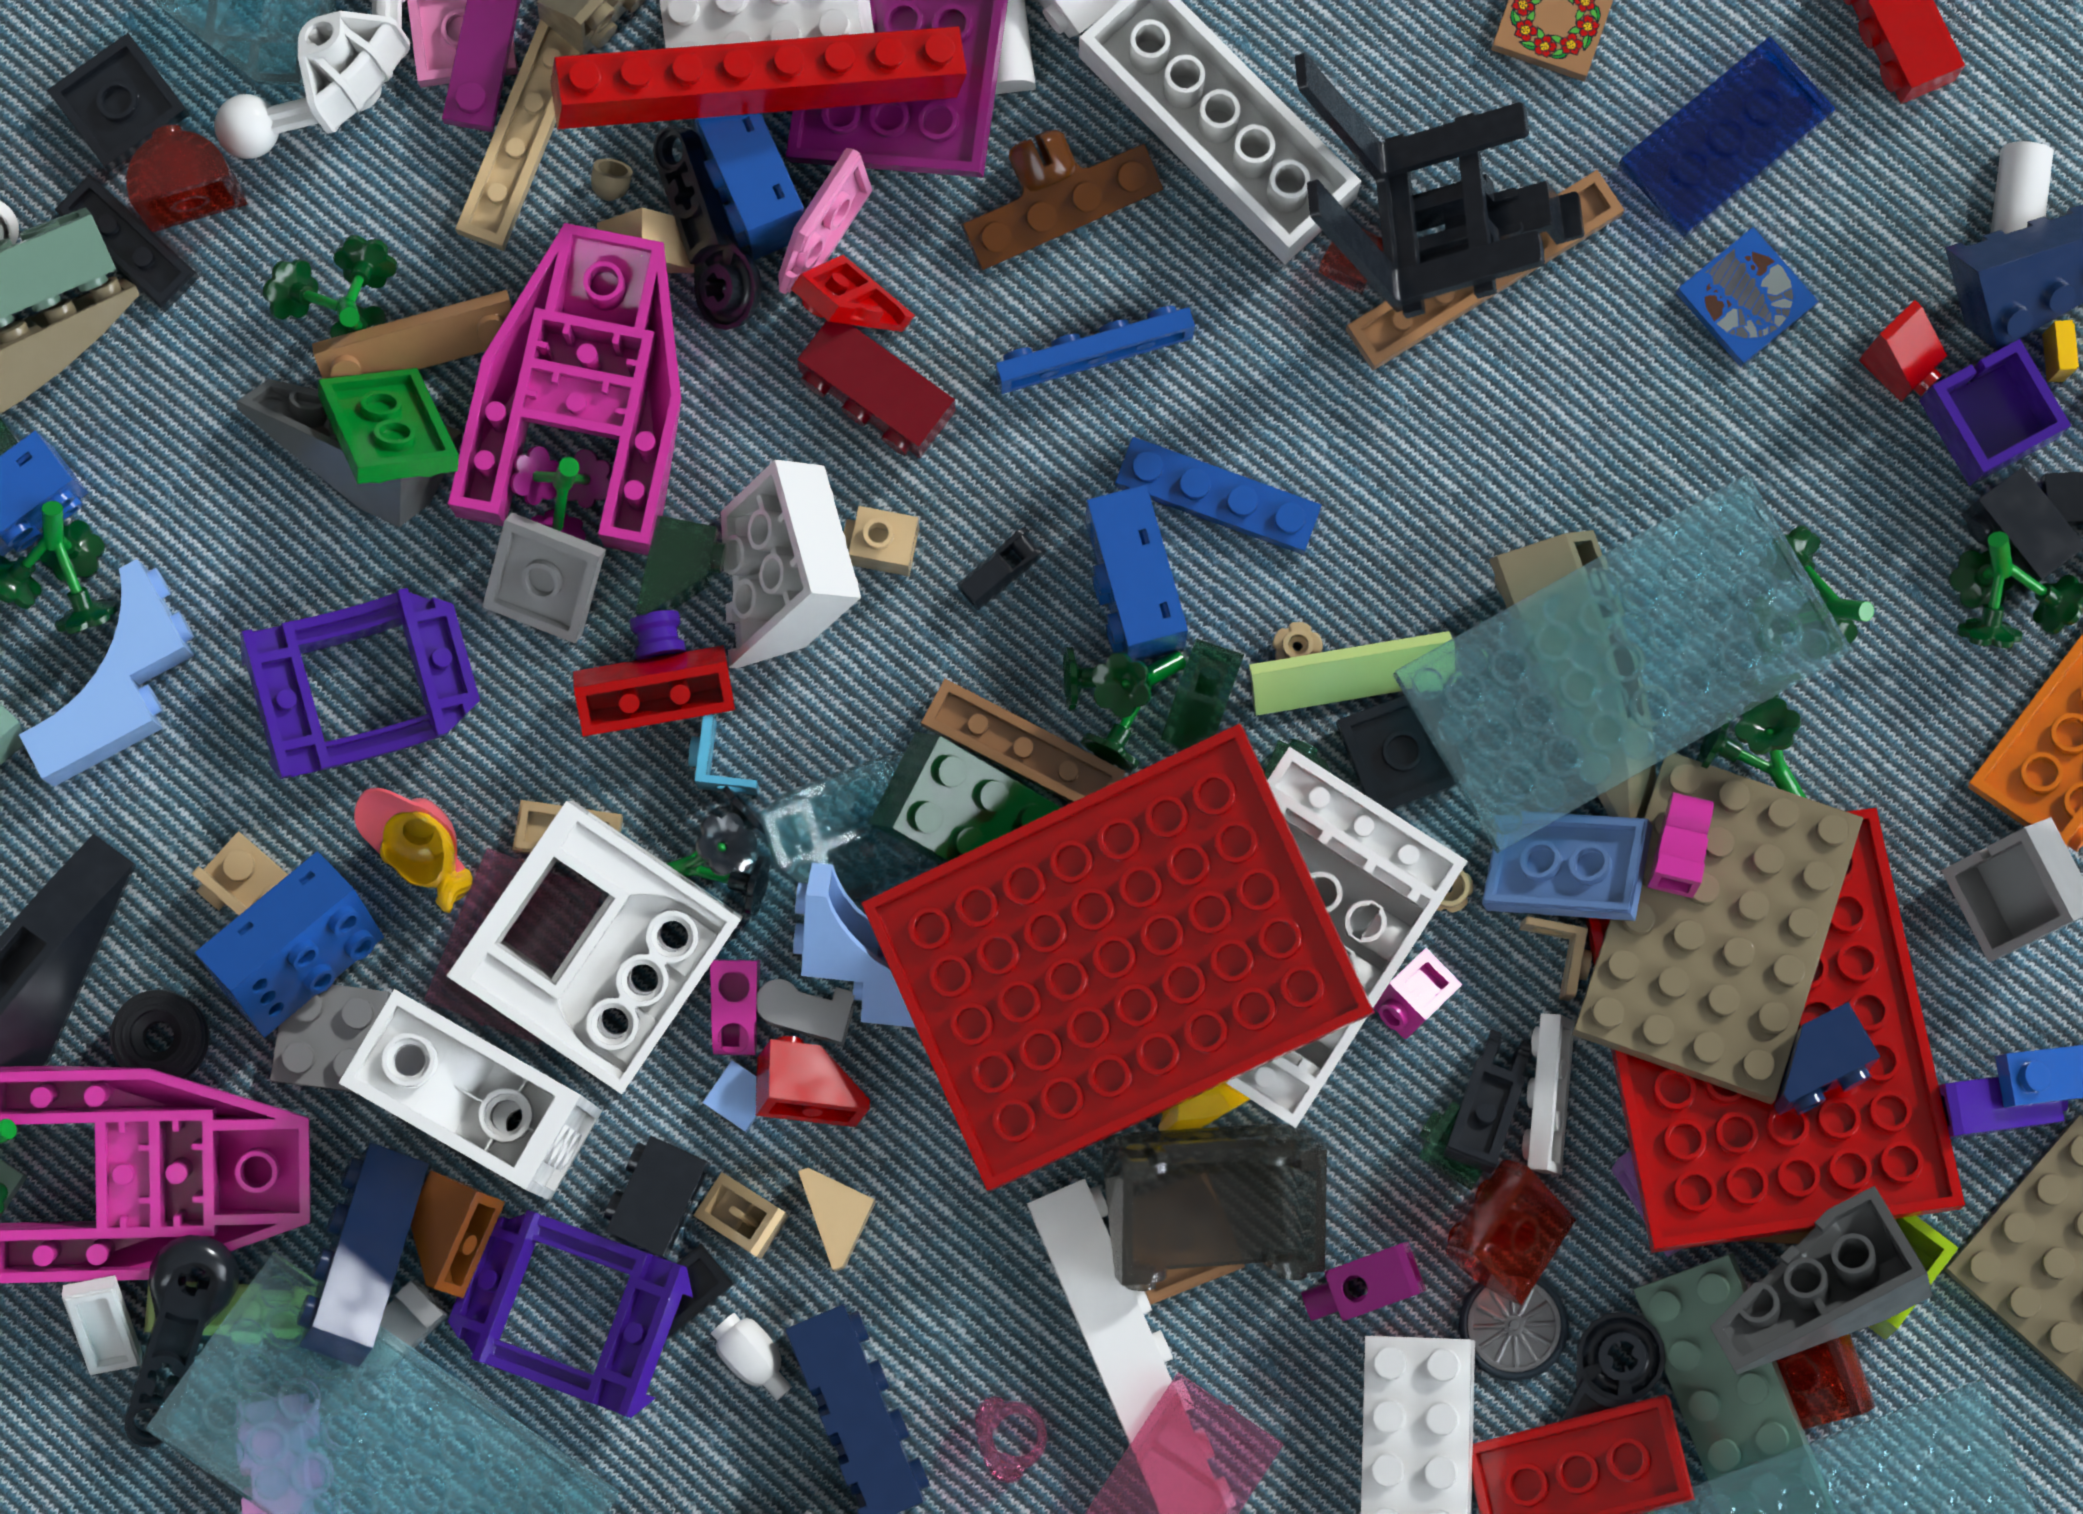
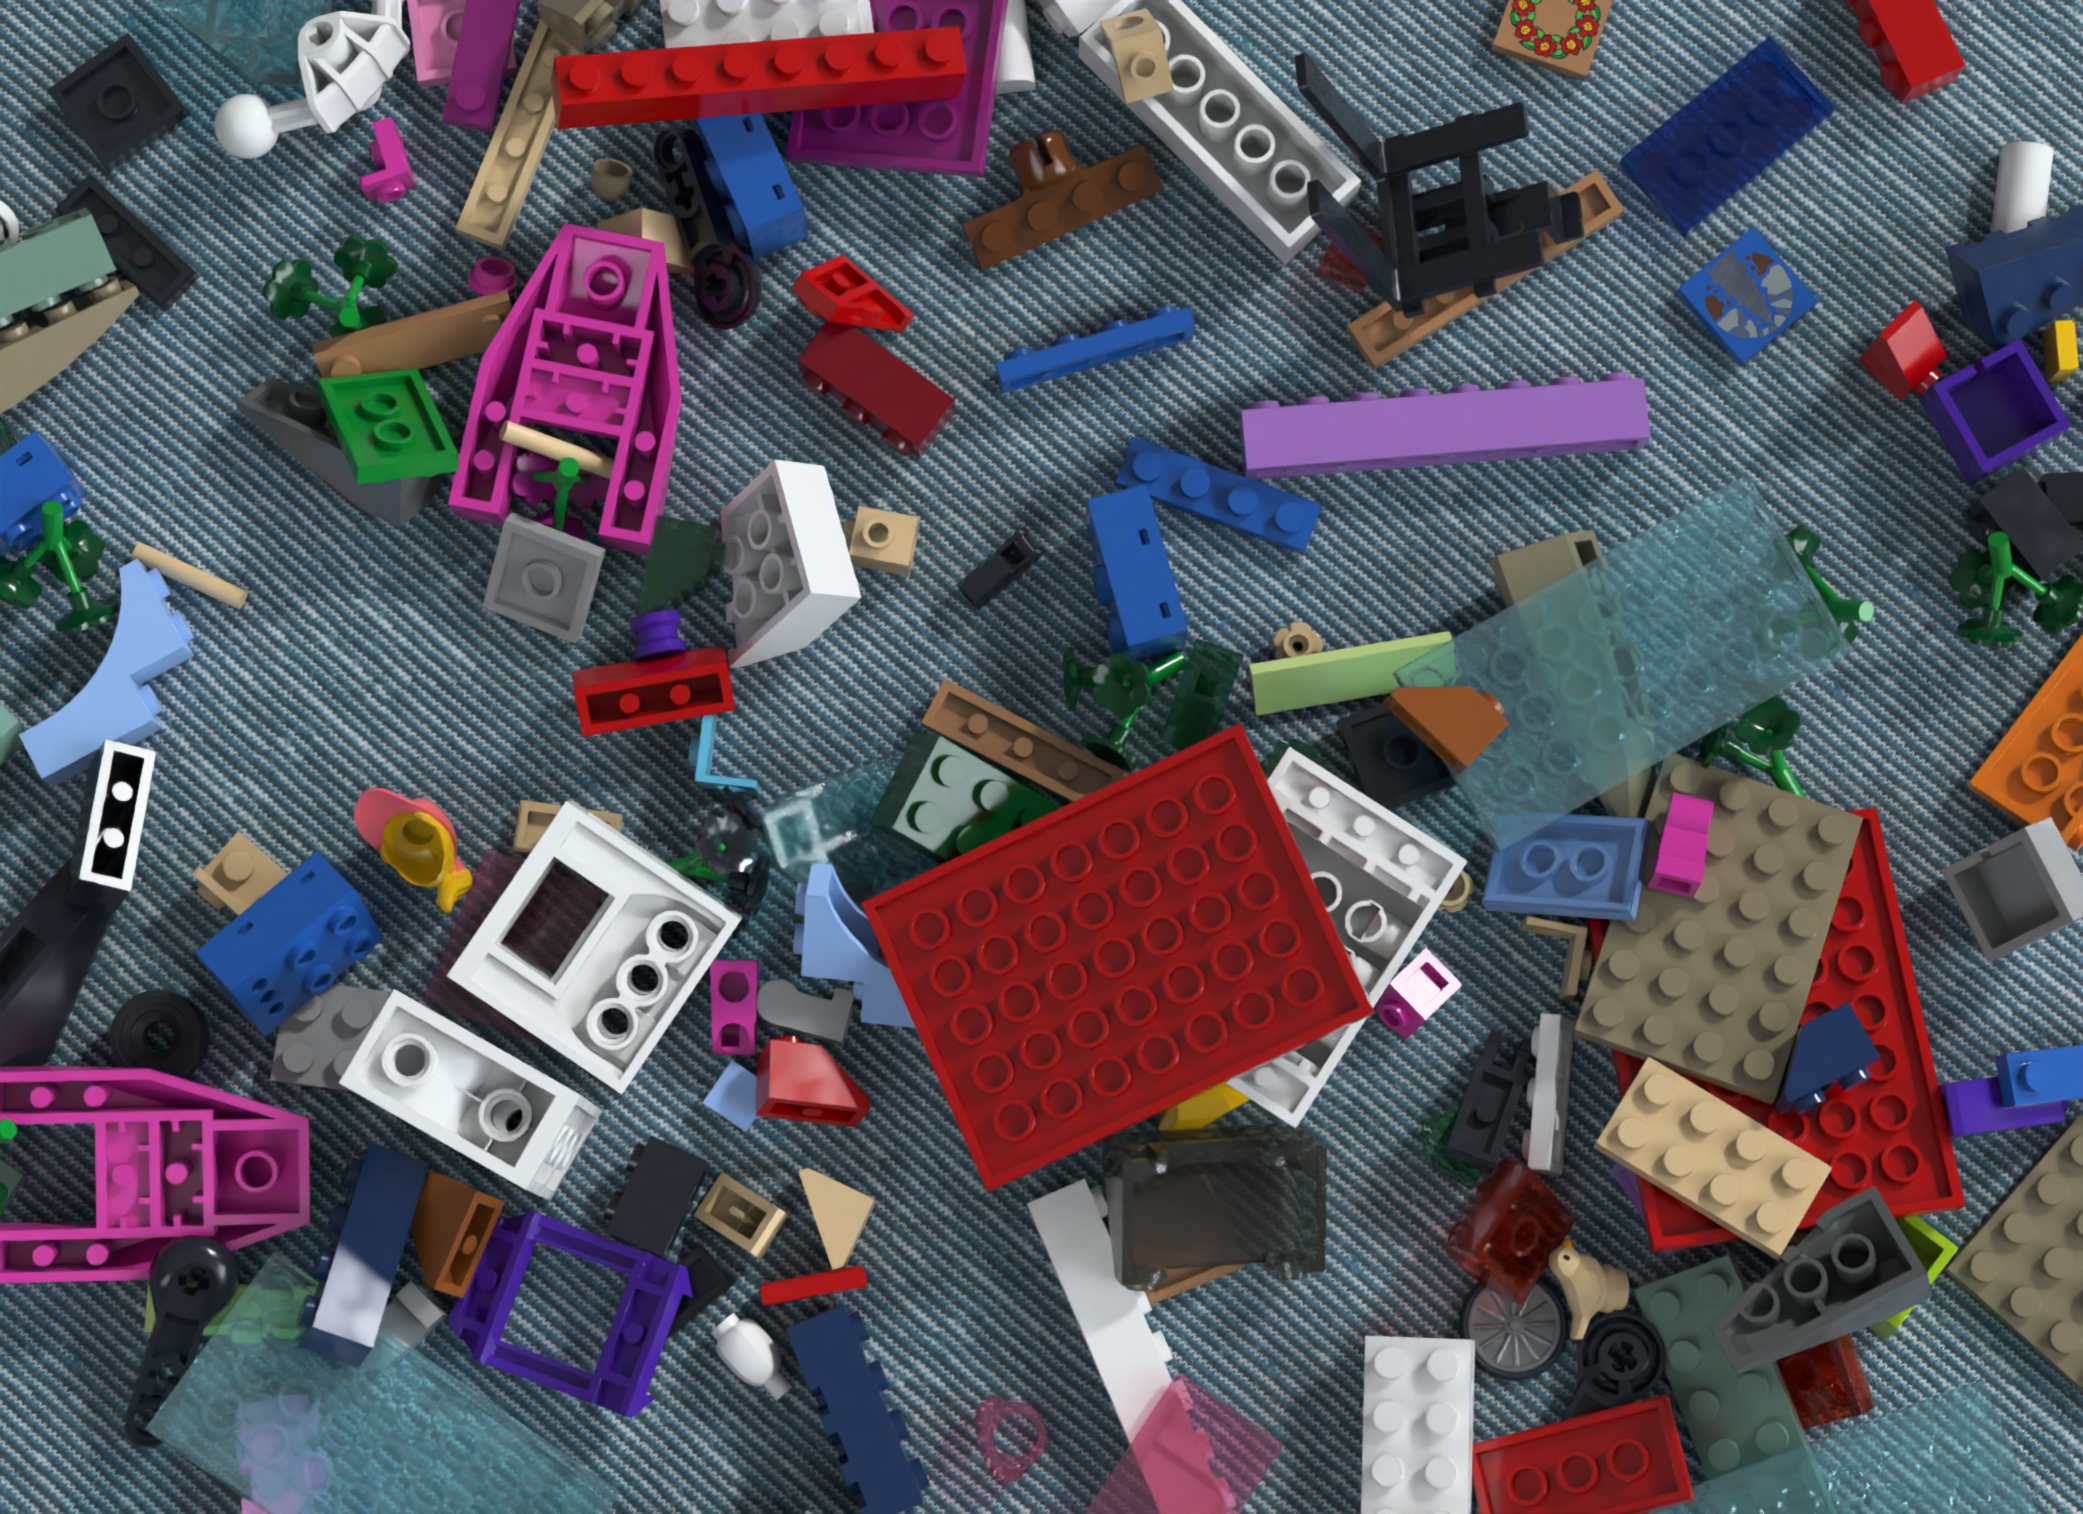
(102, 1325): white tile -> none
(110, 826): none -> black brick
(180, 179): clear red brick -> none
(190, 575): none -> tan piece
(287, 700): dark purple wedge -> none
(391, 156): none -> dark pink bracket
(493, 276): none -> dark pink plate
(556, 448): none -> tan piece
(813, 1285): none -> red tile
(826, 218): bright pink tile -> none
(1138, 55): none -> tan bracket
(1389, 1278): magenta torso -> none
(1443, 427): none -> medium lavender brick
(1449, 720): none -> dark orange slope
(1588, 1285): none -> tan animal
(1713, 1158): none -> tan plate

